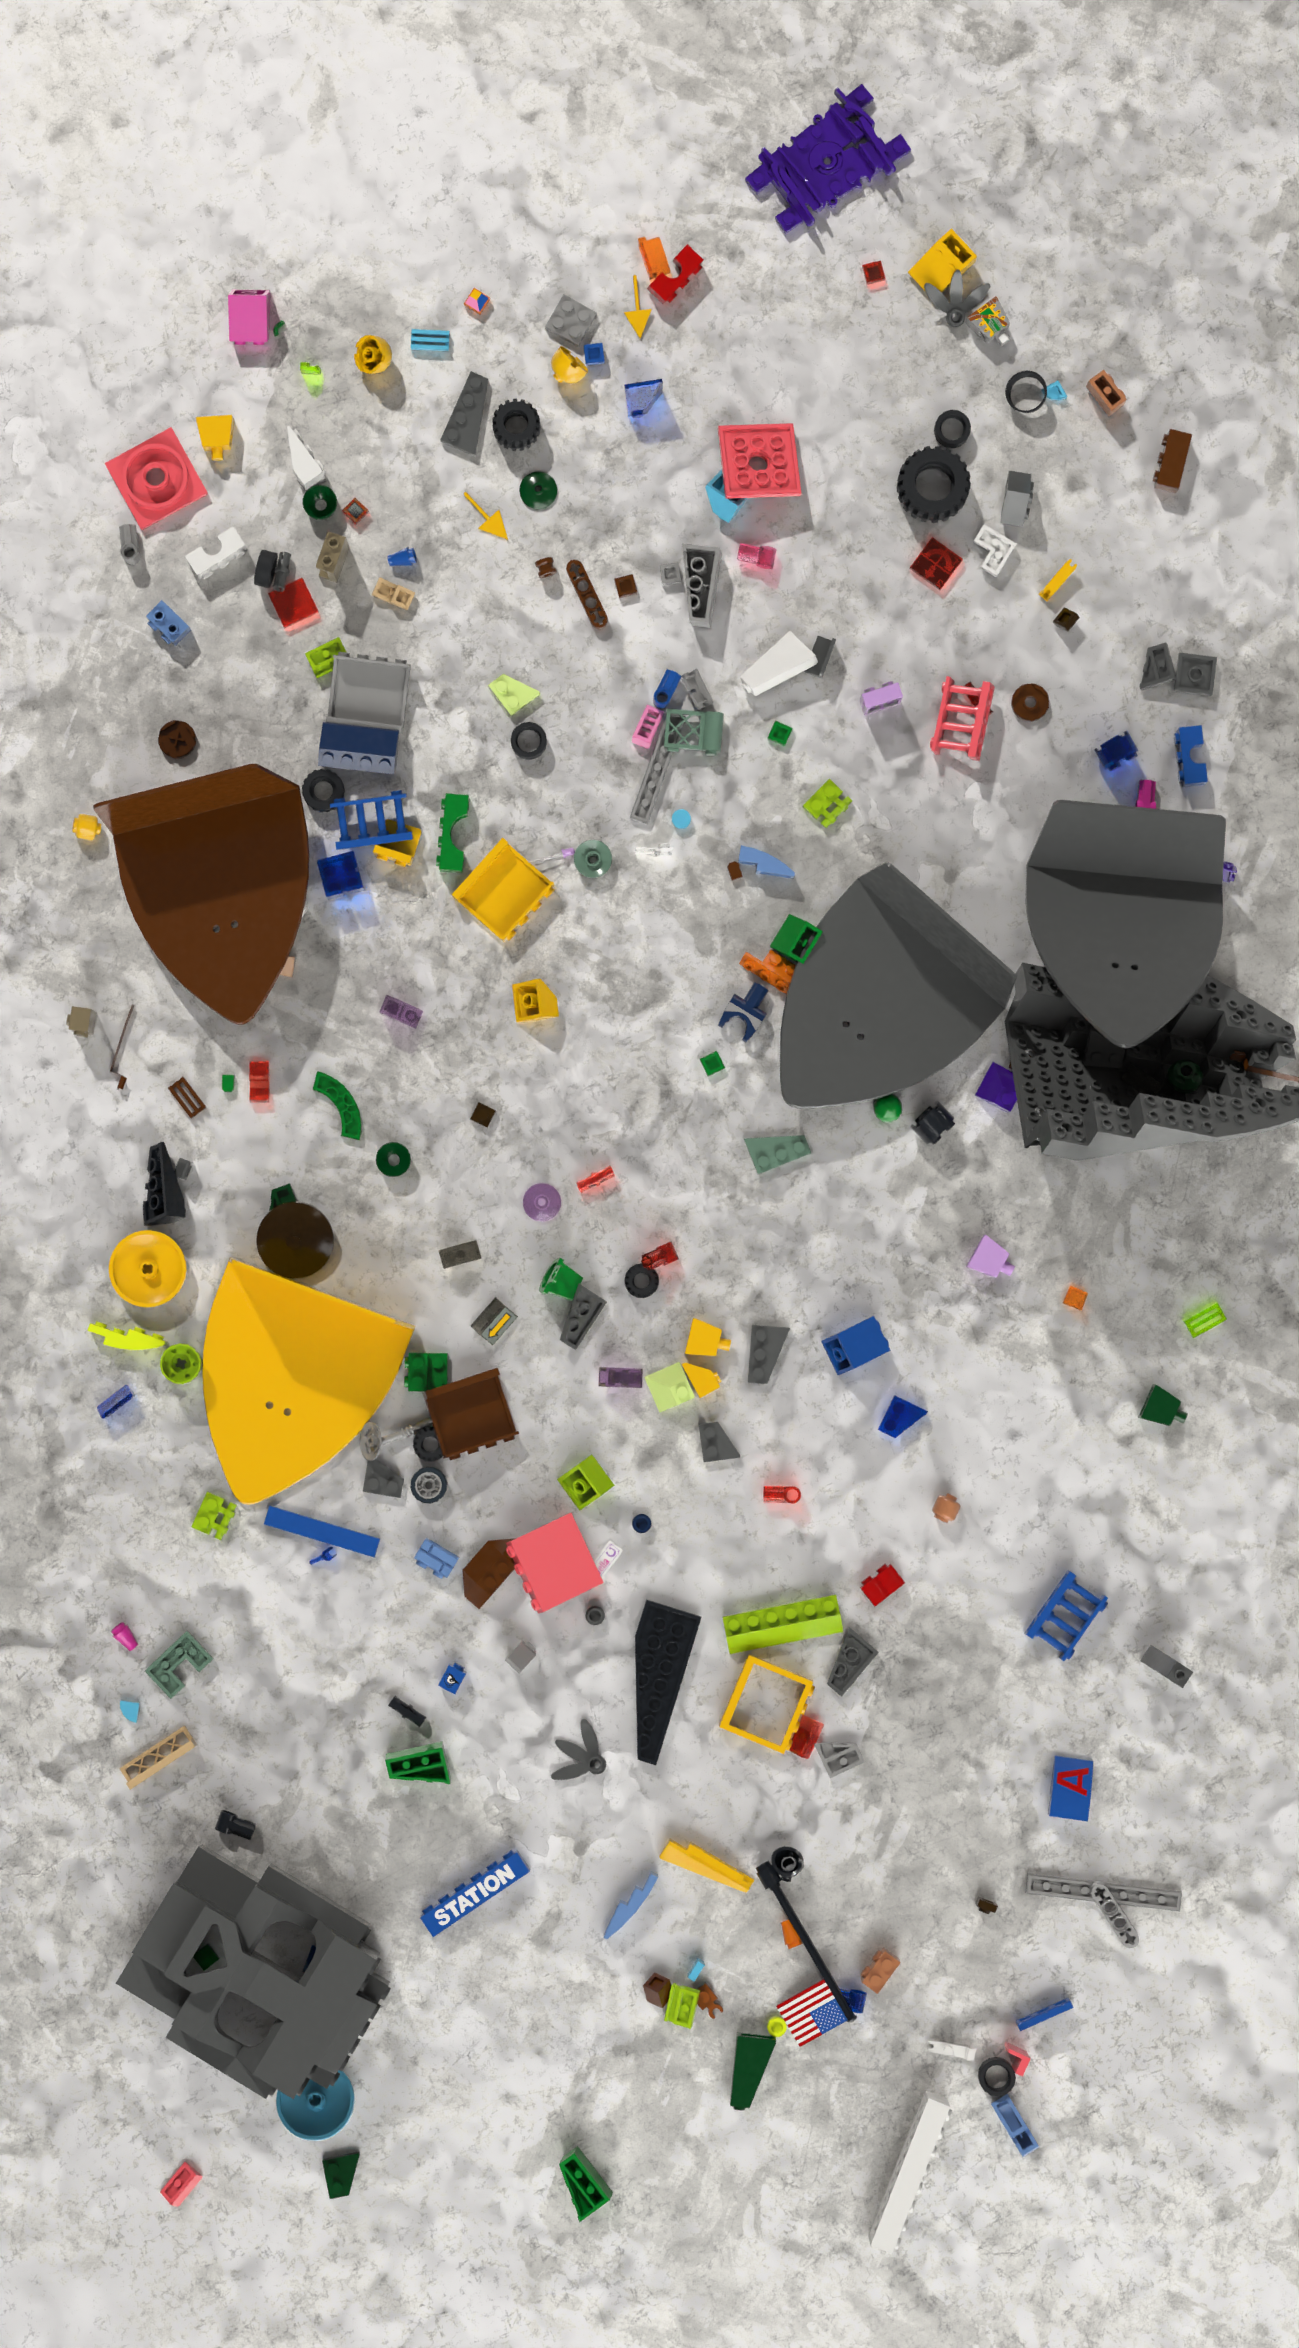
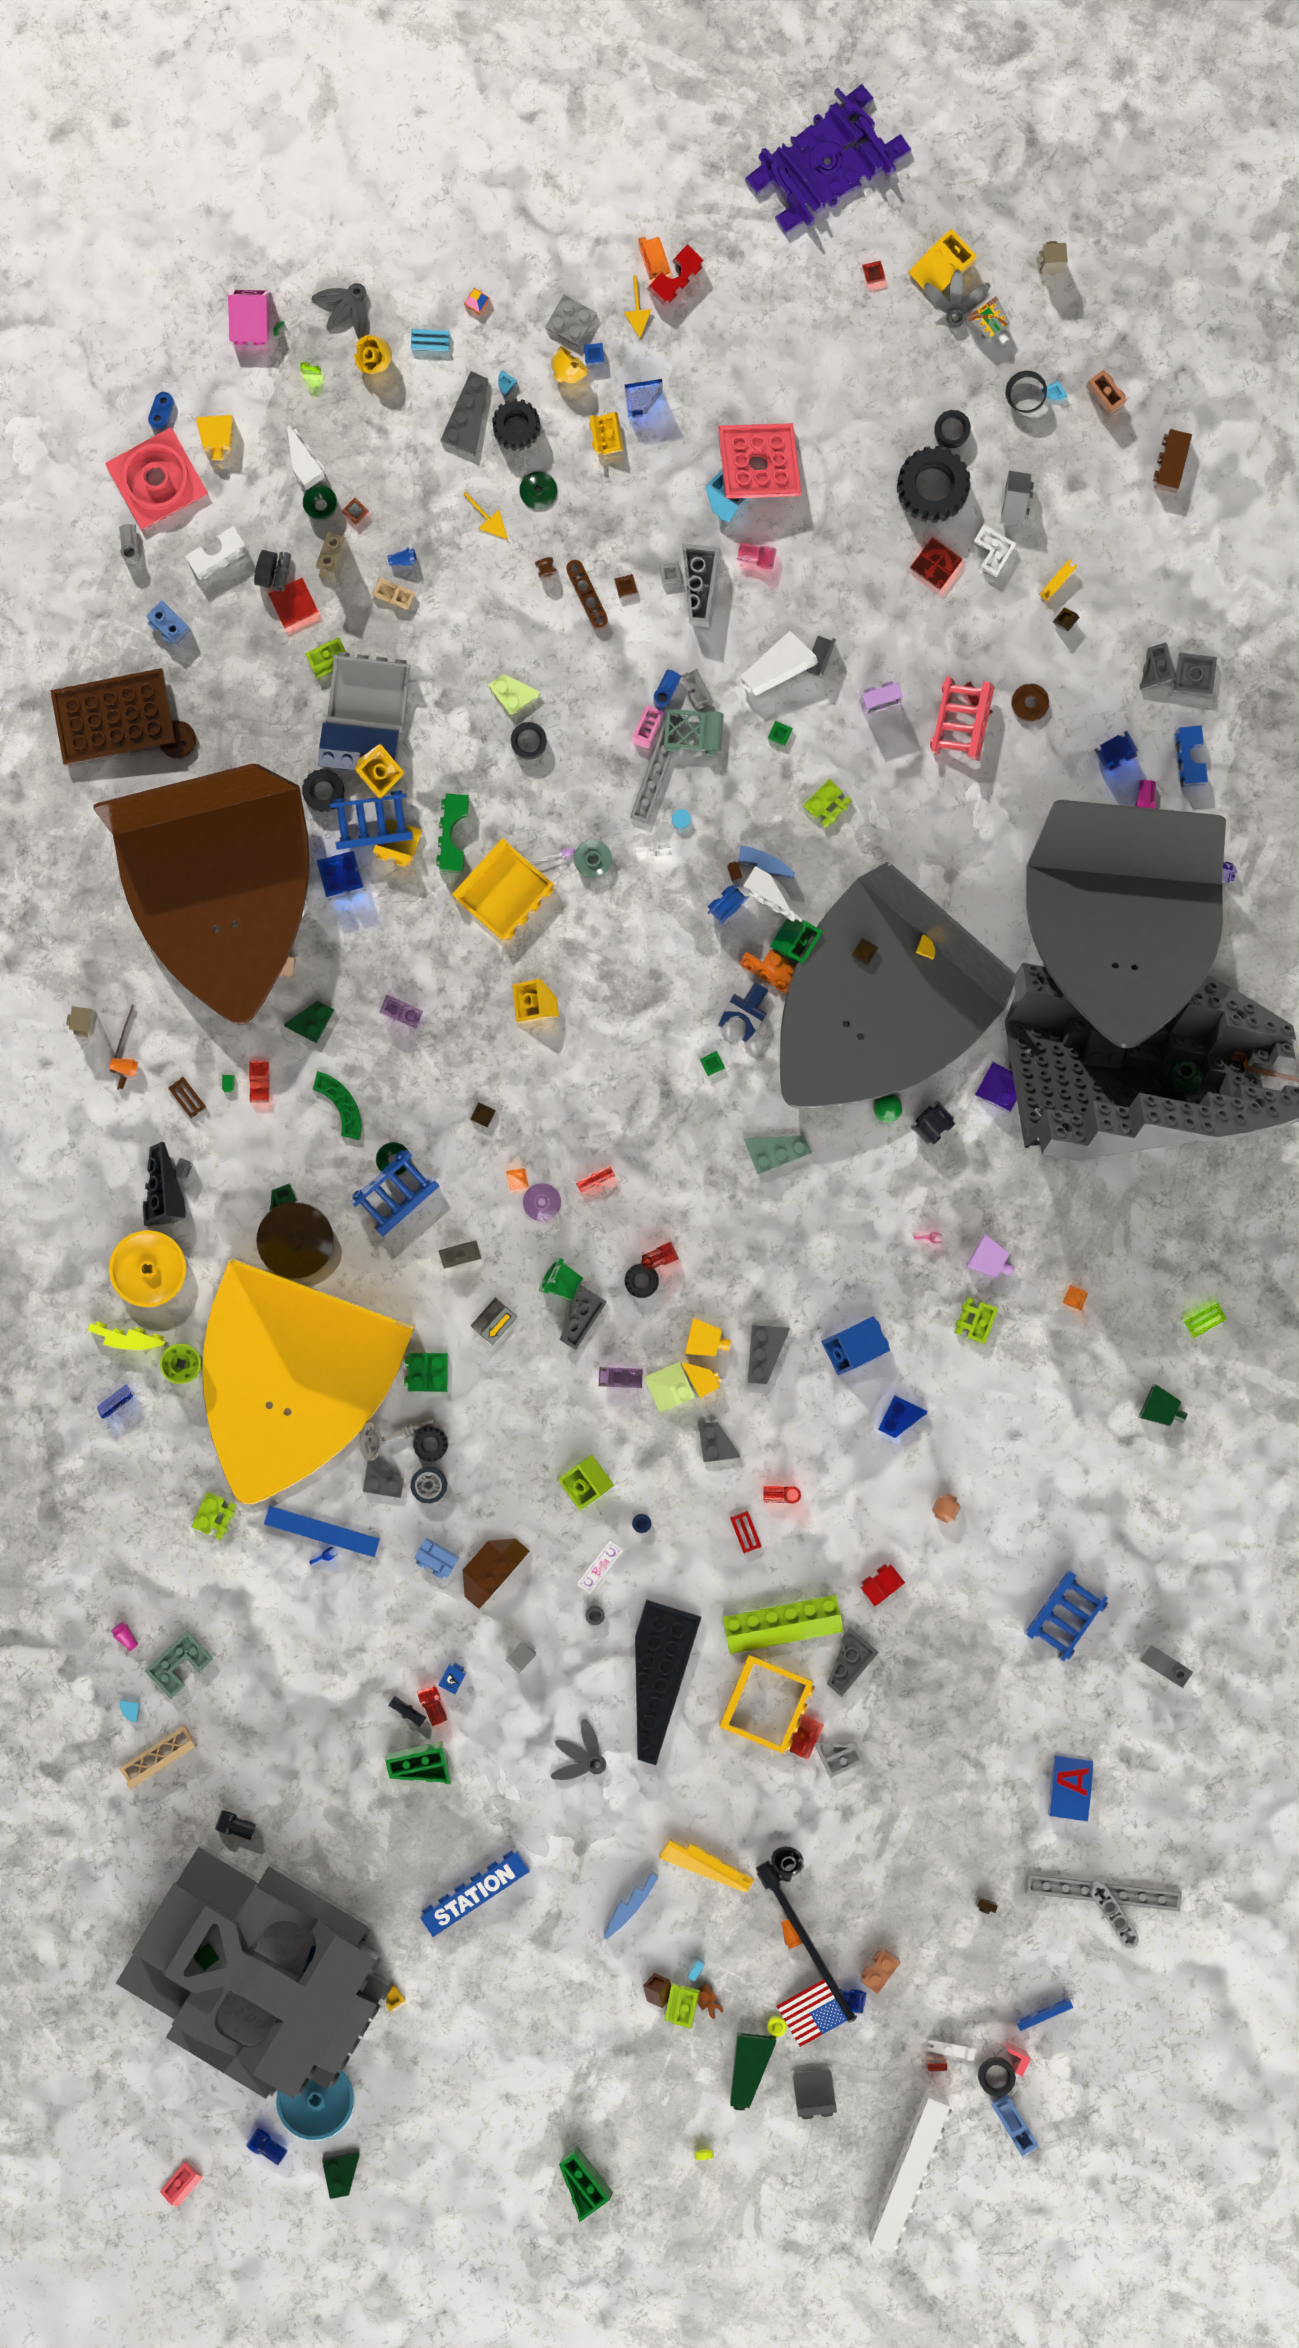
(86, 826): yellow head -> none
(113, 716): none -> reddish brown plate
(126, 1066): none -> orange cone
(161, 410): none -> blue plate
(262, 2144): none -> clear blue piece
(311, 1021): none -> dark green wing
(349, 301): none -> dark grey plant
(378, 770): none -> yellow slope
(394, 1998): none -> yellow tile
(412, 1198): none -> blue fence
(430, 1700): none -> clear red piece
(470, 1414): reddish brown panel -> none
(506, 383): none -> medium azure tile
(517, 1179): none -> clear orange slope
(554, 1563): coral panel -> none
(606, 433): none -> yellow bracket
(704, 2154): none -> neon yellow tile
(728, 904): none -> blue wheel
(751, 1547): none -> red tile
(769, 891): none -> white slope
(814, 2094): none -> dark grey bracket
(865, 951): none -> dark brown plate
(926, 947): none -> yellow tile
(931, 1237): none -> clear pink hand
(936, 2065): none -> clear red tile
(981, 1322): none -> lime plate
(1052, 258): none -> dark tan brick

